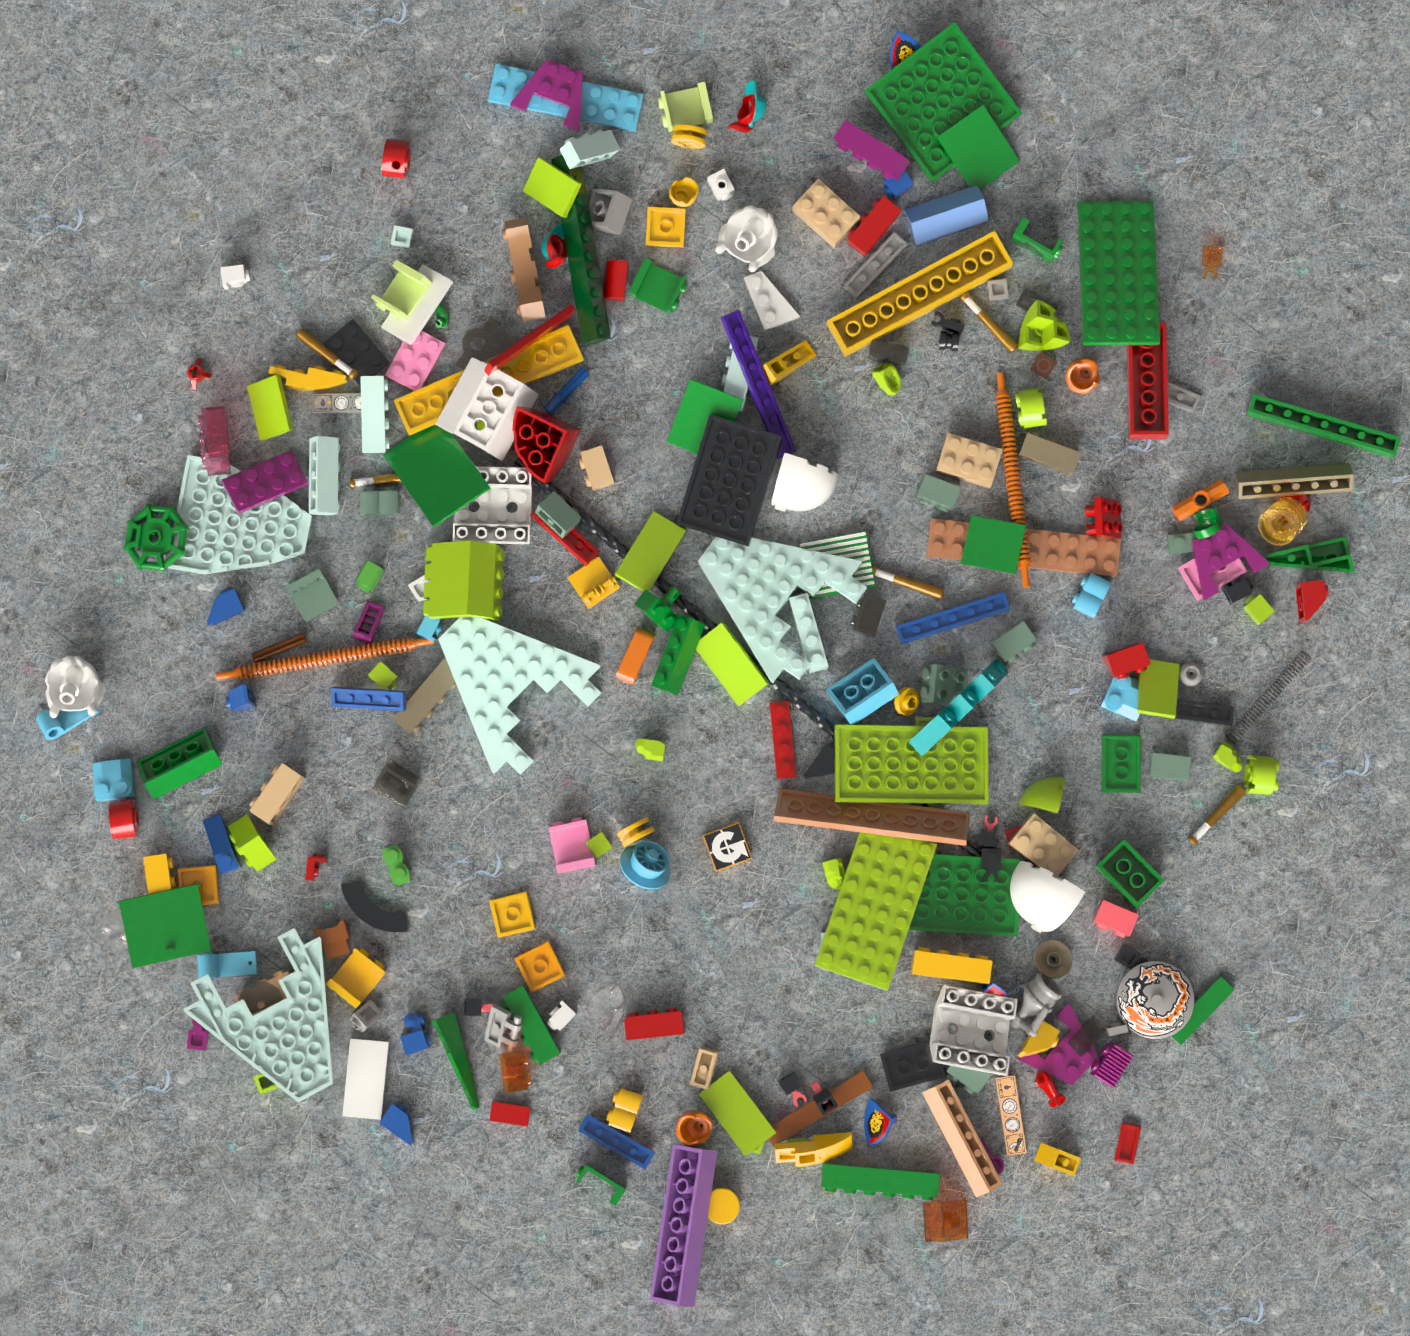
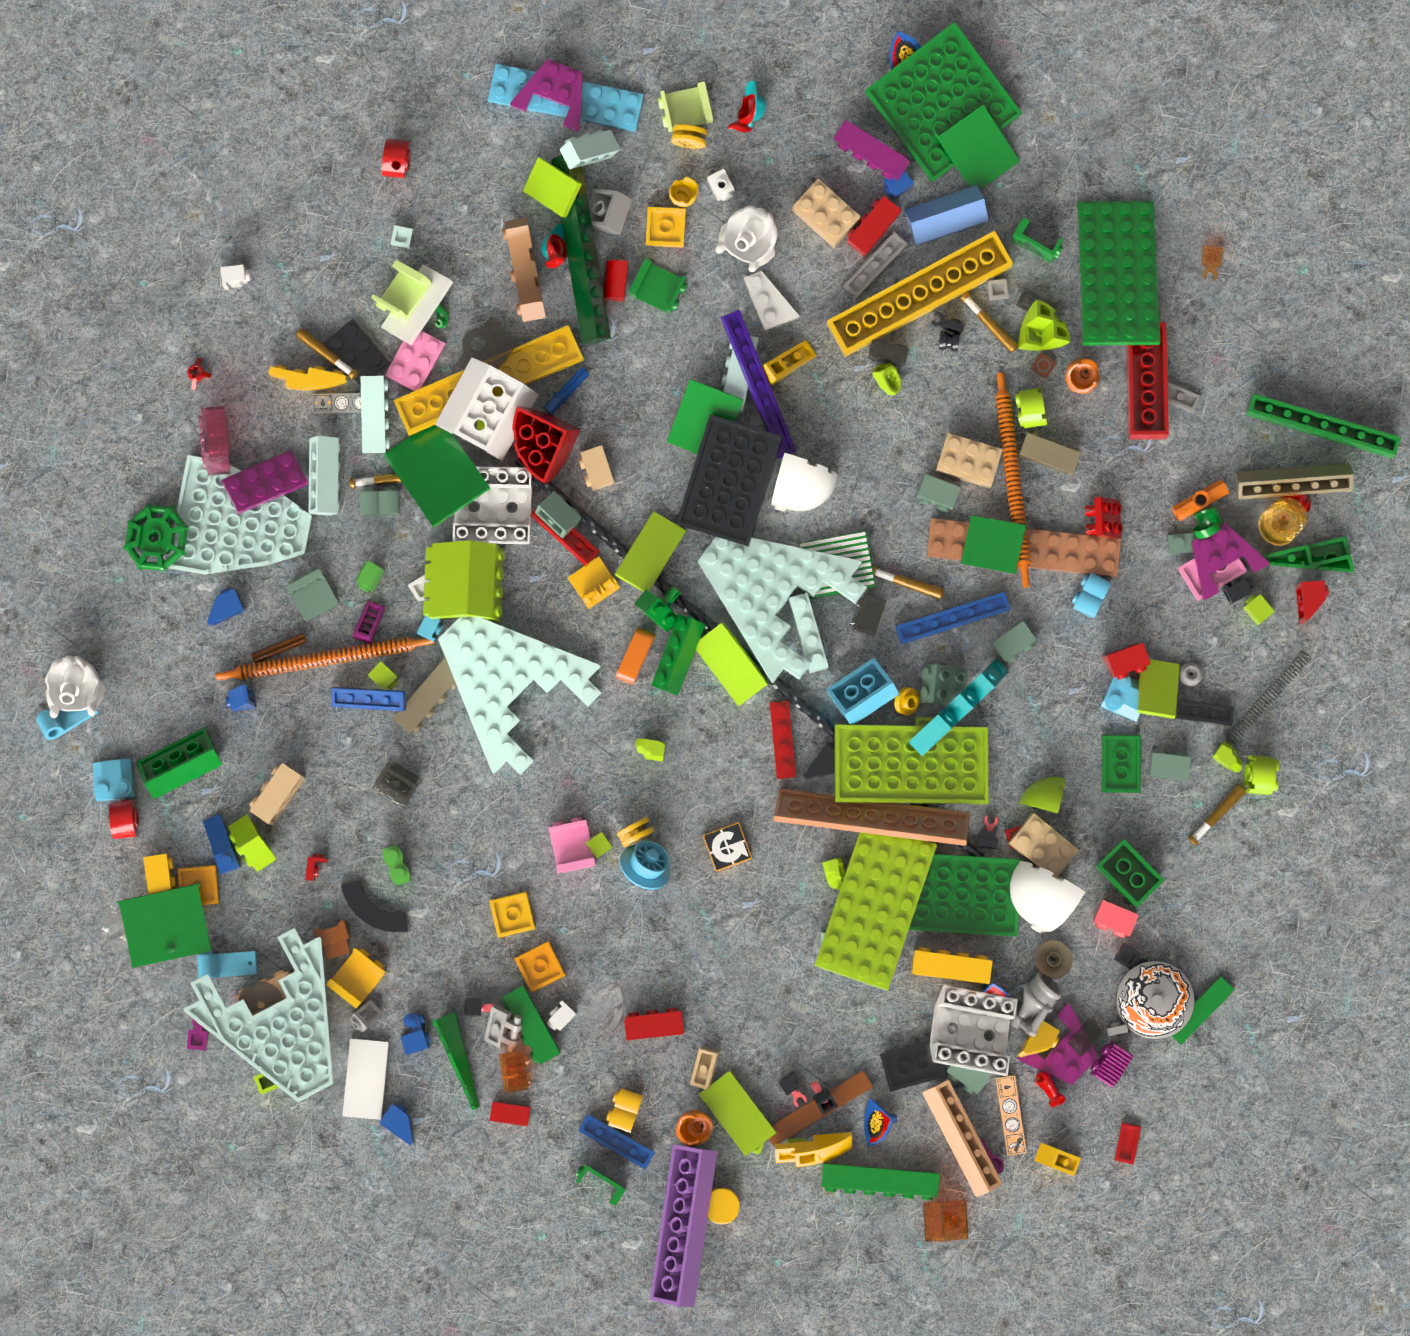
(270, 407): lime tile -> none
(529, 339): red tile -> none
(991, 859): black plate -> none

